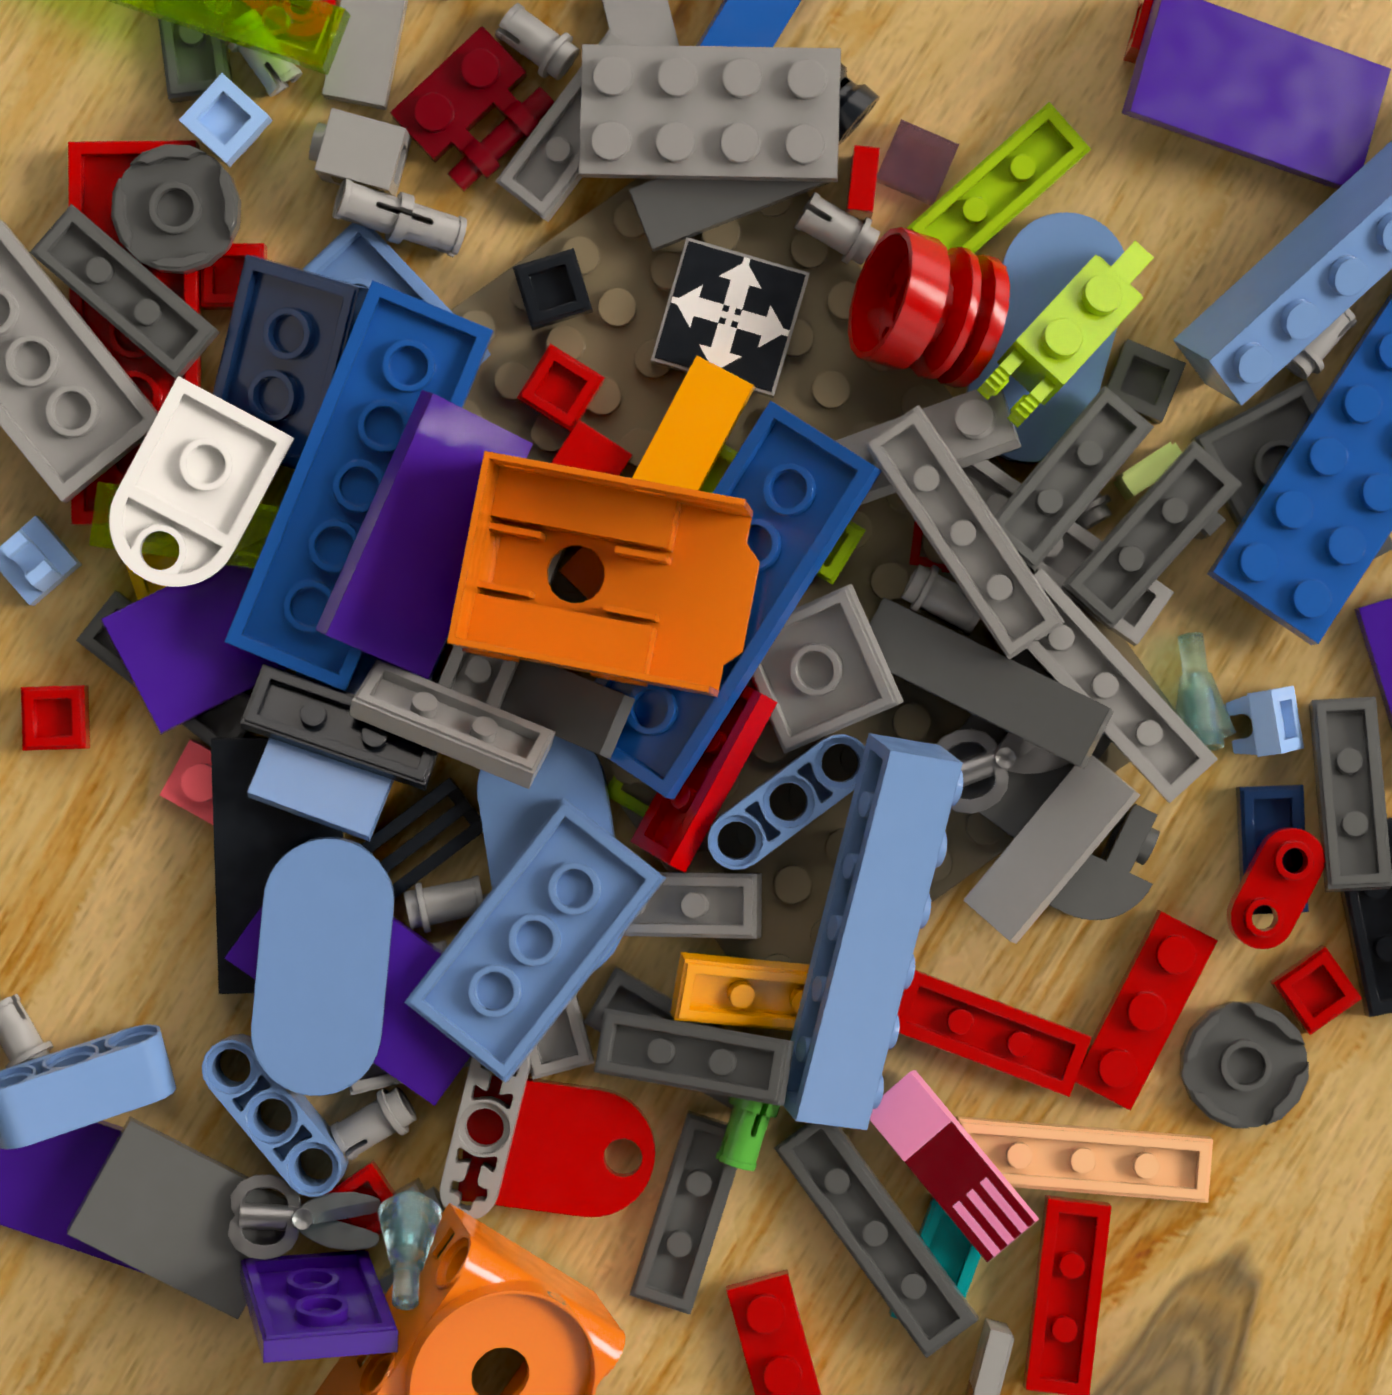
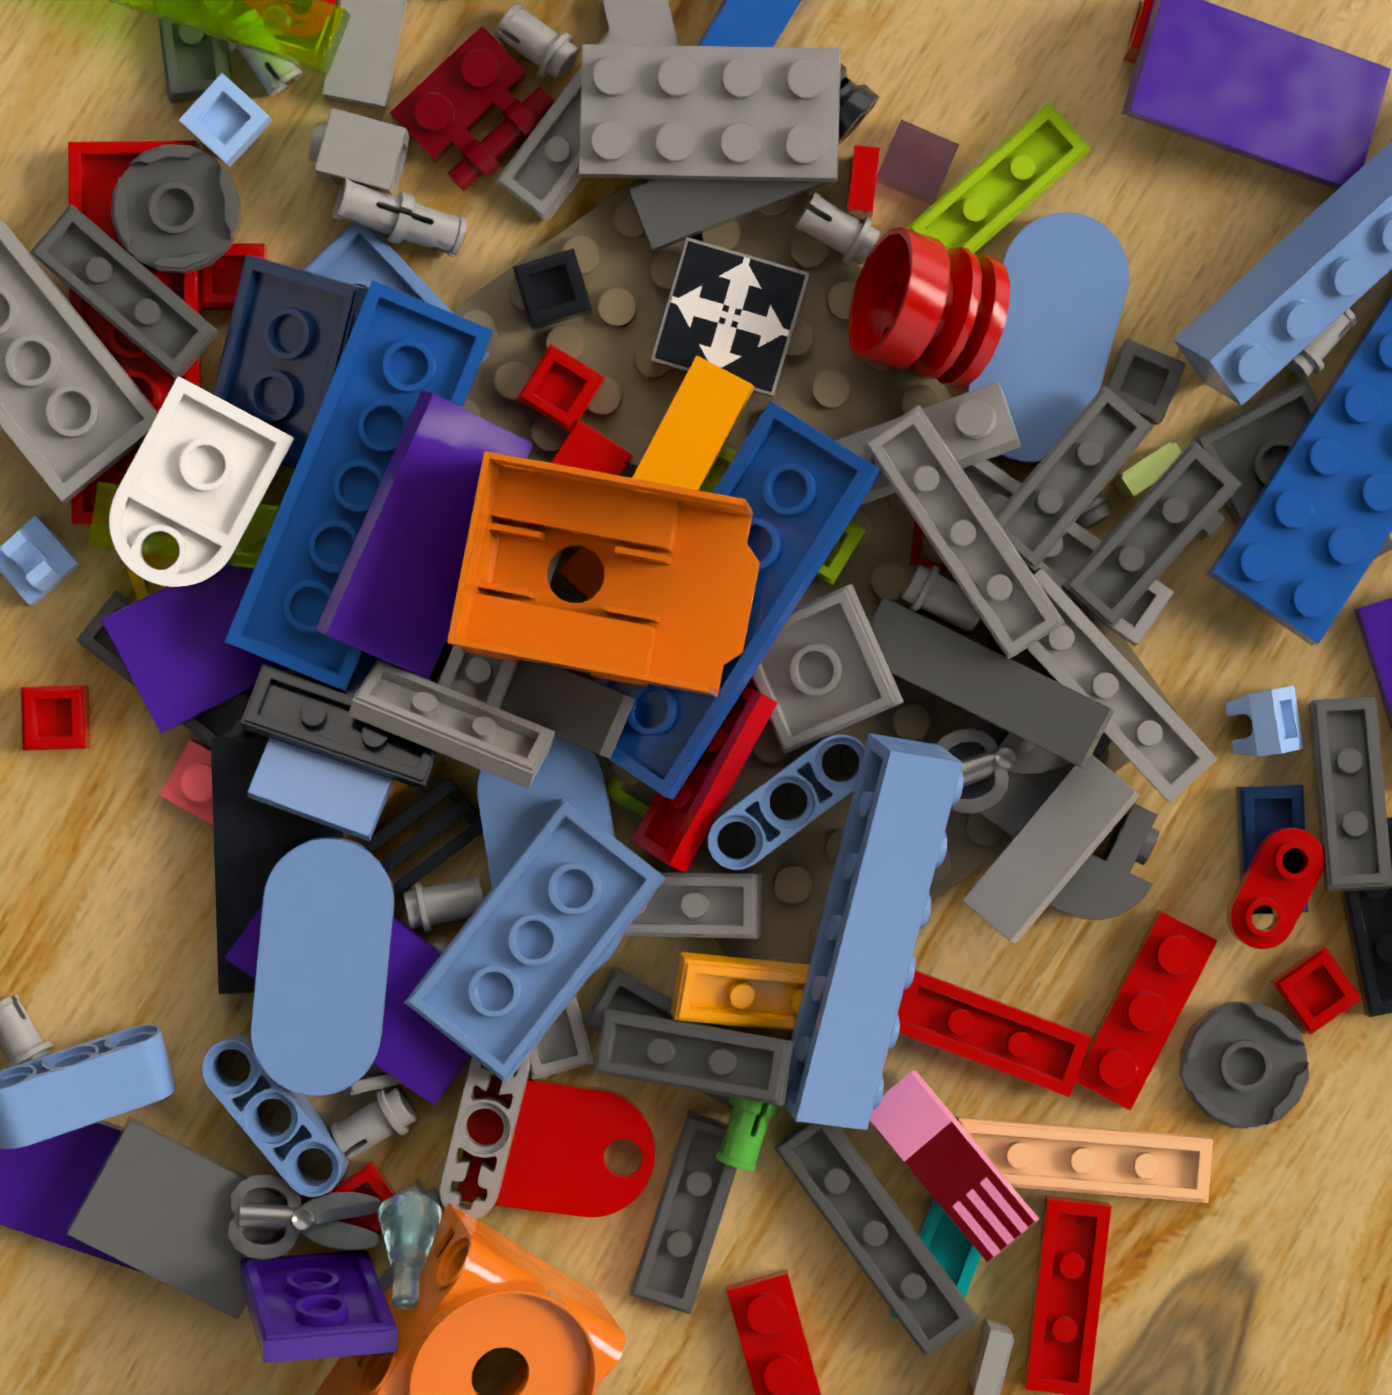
(1069, 331): lime hinge -> none
(1198, 695): clear light blue cone -> none

